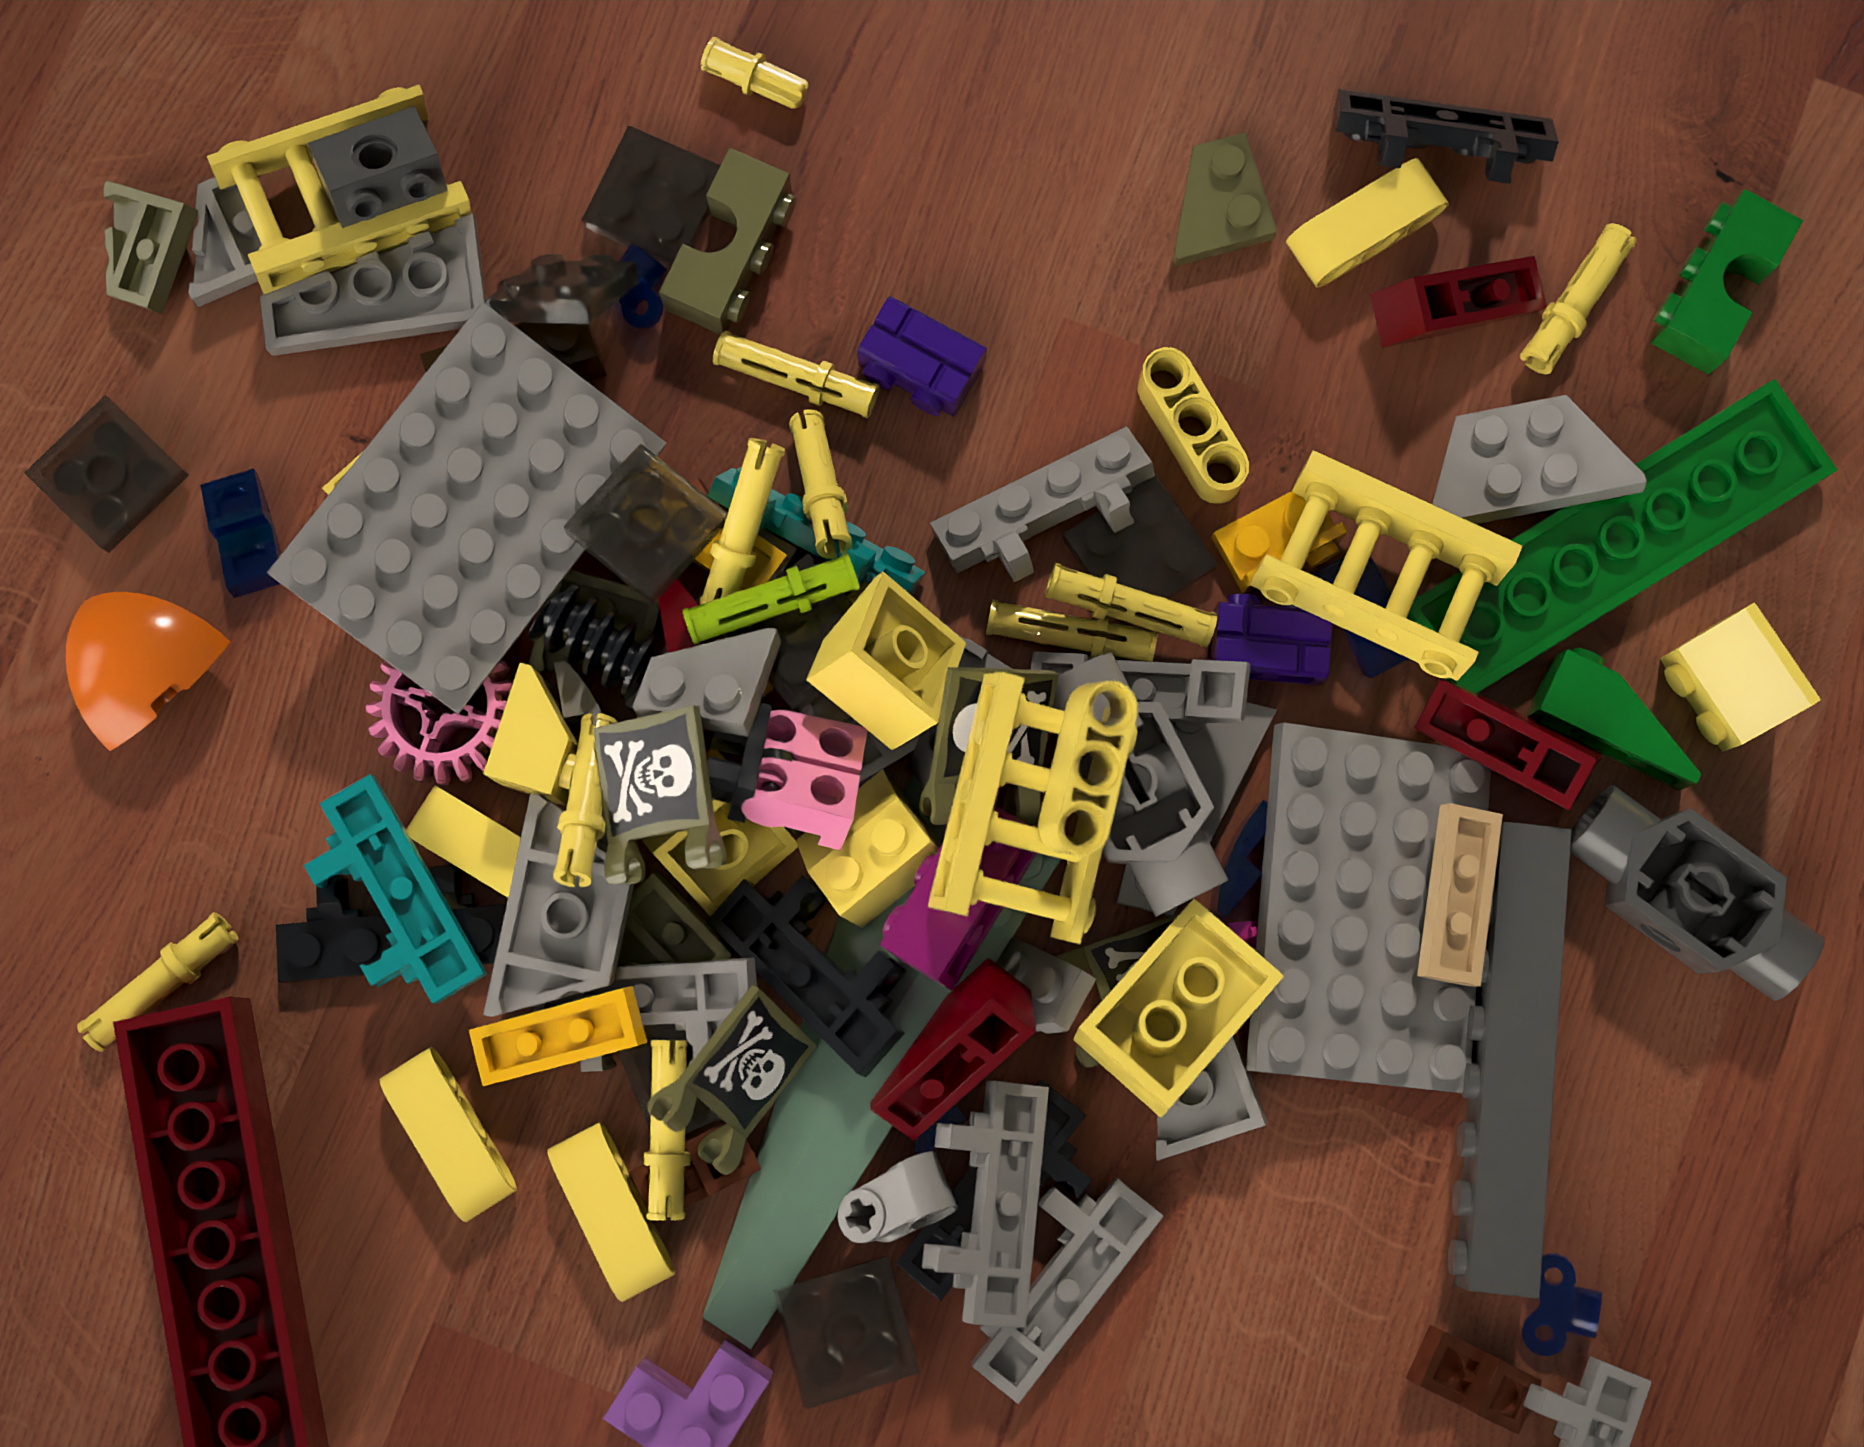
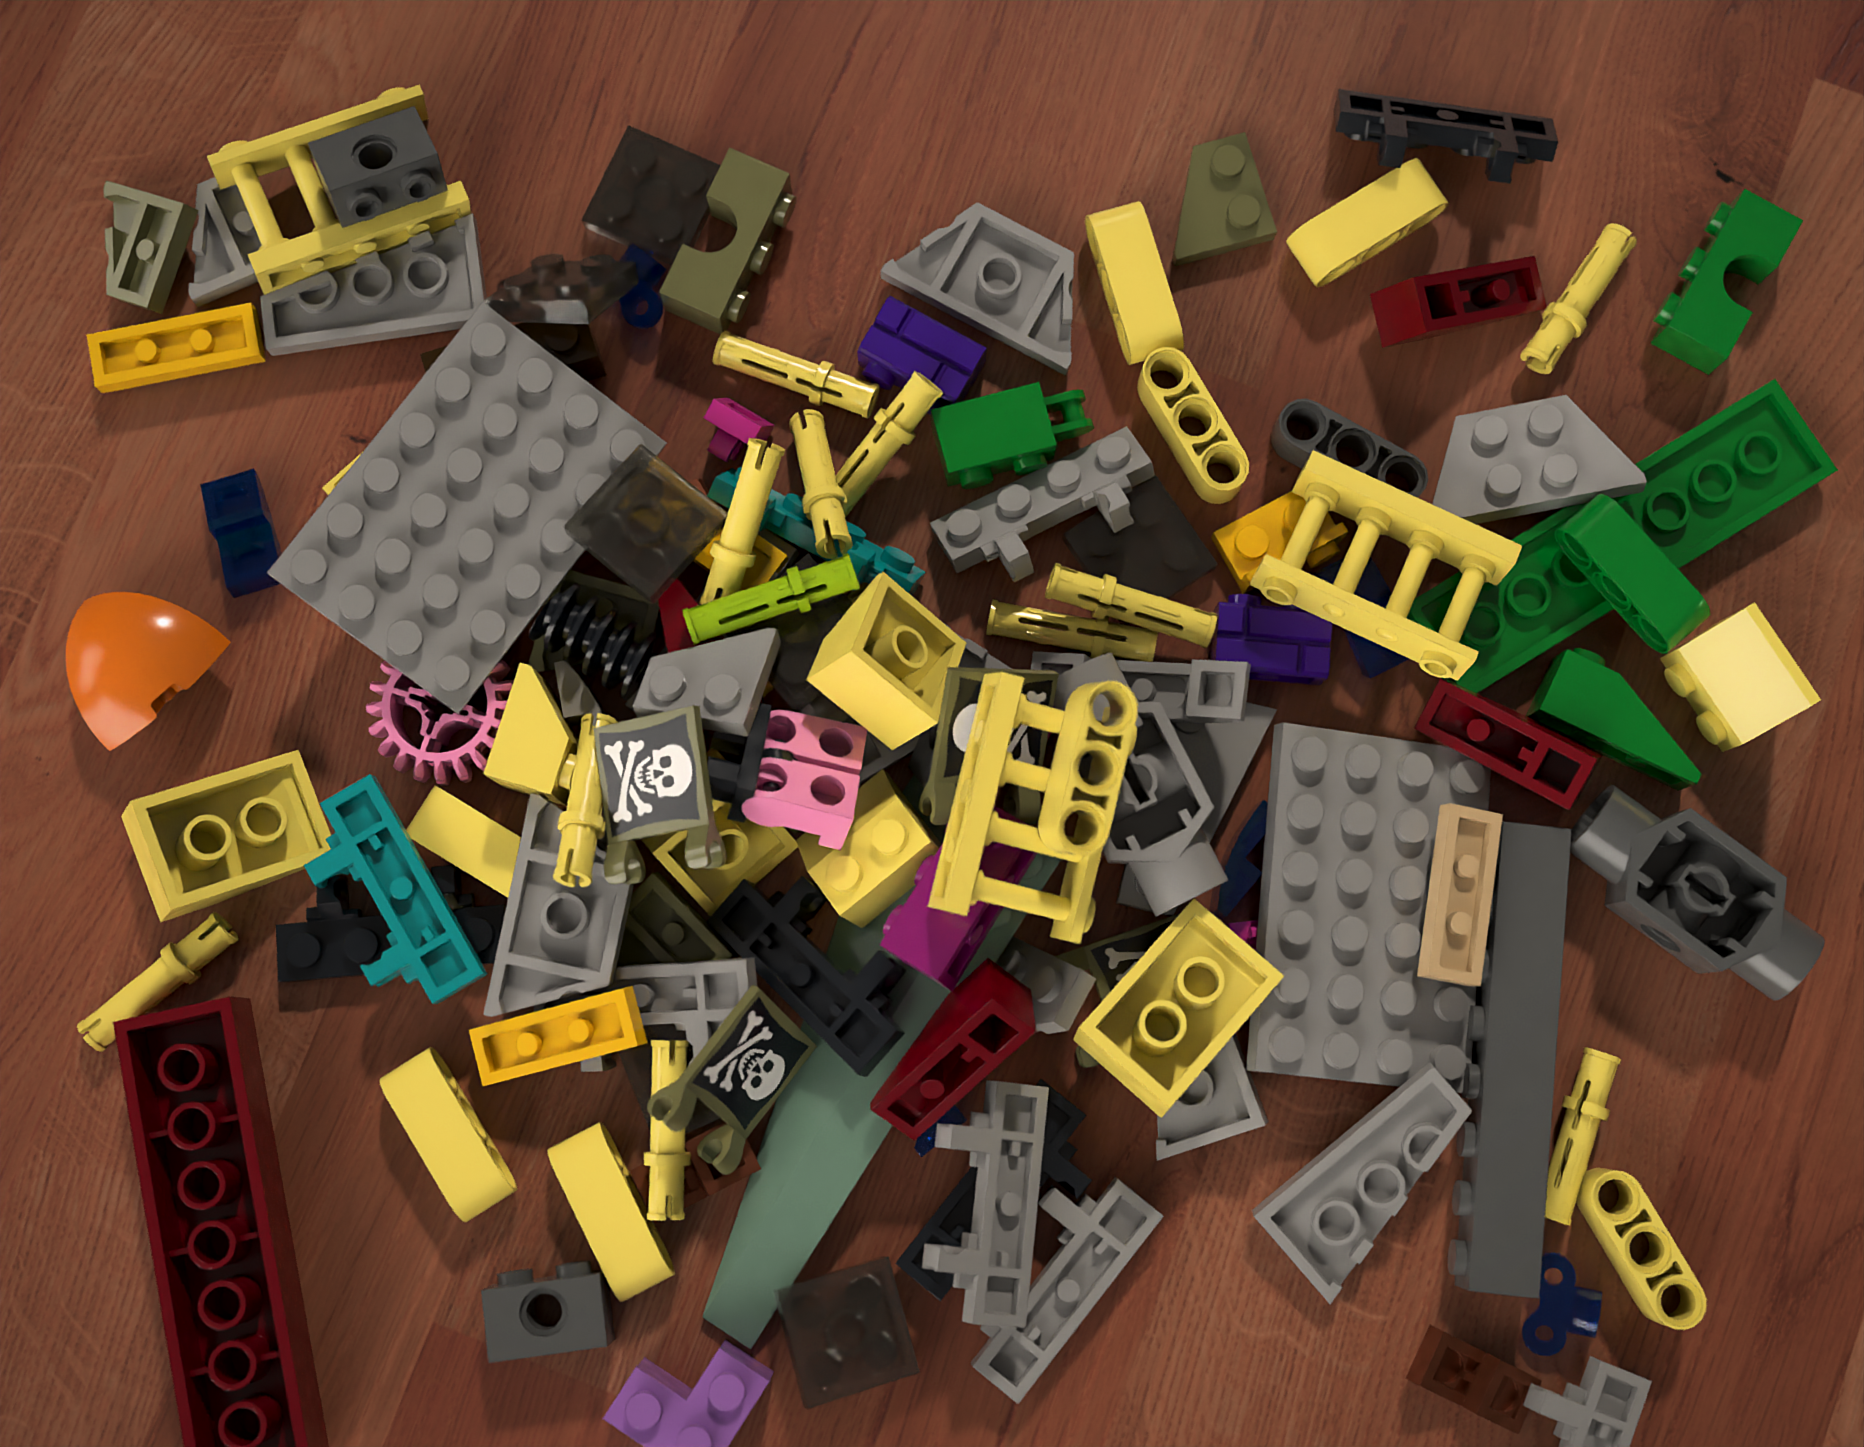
(106, 474): clear smoke plate -> none
(176, 348): none -> yellow plate
(226, 834): none -> light yellow slope
(518, 1333): none -> dark grey brick
(735, 426): none -> dark pink tile
(753, 73): light yellow axle -> none
(891, 430): none -> light yellow pin
(897, 1202): light grey piece -> none
(995, 281): none -> light grey wing
(1004, 433): none -> green brick
(1133, 281): none -> light yellow beam
(1333, 431): none -> dark grey beam
(1353, 1187): none -> light grey wing
(1579, 1132): none -> light yellow pin
(1632, 573): none -> green beam
(1664, 1261): none -> light yellow beam

